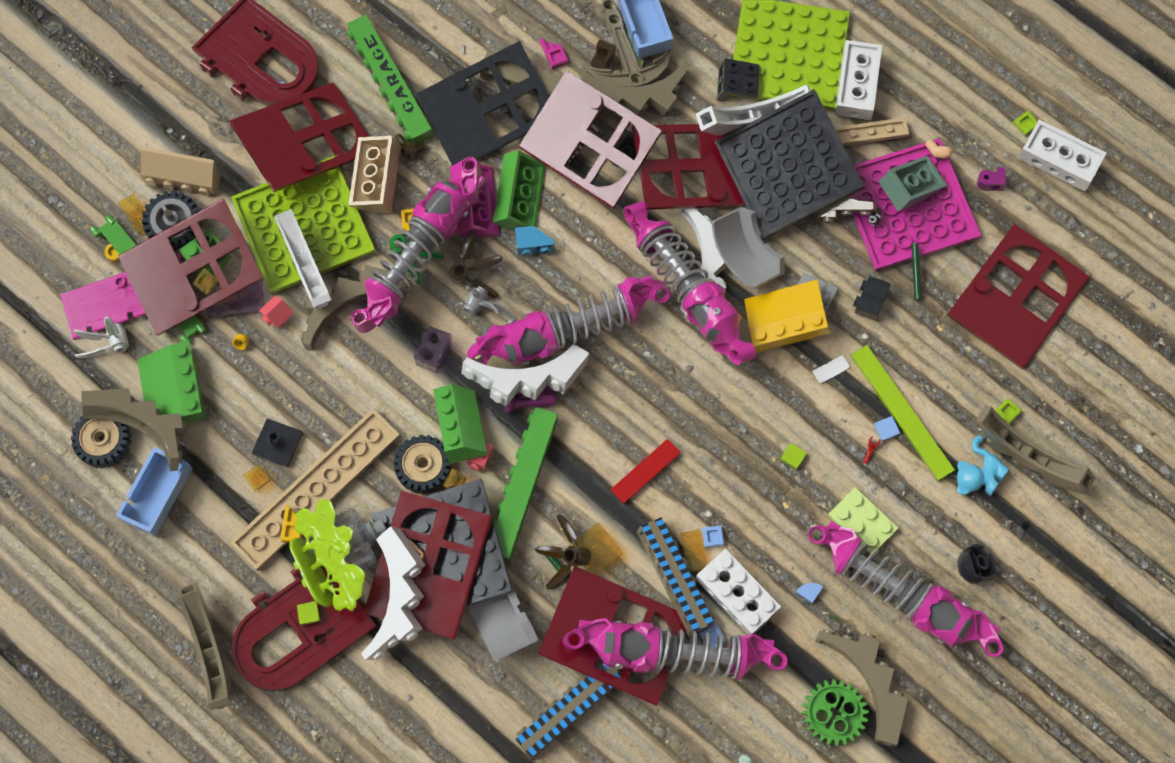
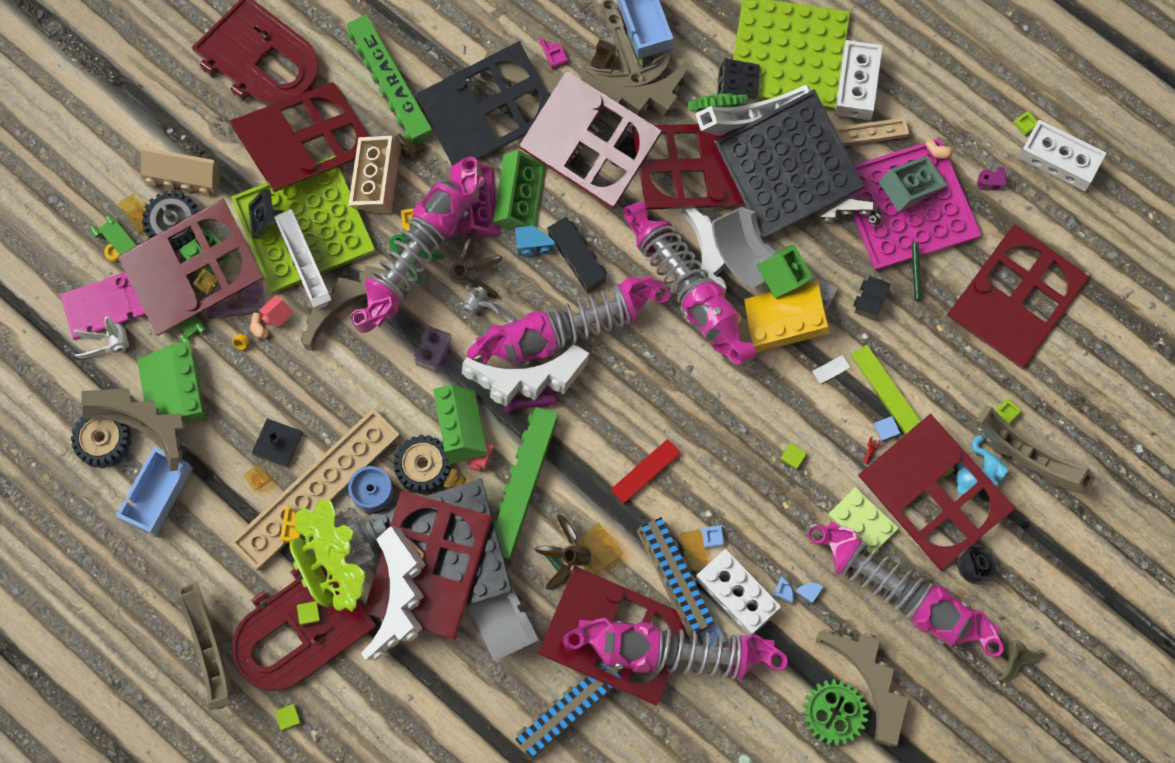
(256, 327): none -> light nougat arm
(262, 214): none -> black tile
(287, 717): none -> lime tile
(361, 488): none -> medium blue wheel
(577, 255): none -> black brick
(718, 100): none -> bright green gear
(784, 271): none -> bright green slope
(784, 591): none -> light blue tile
(914, 467): none -> dark red door
(1017, 656): none -> olive piece

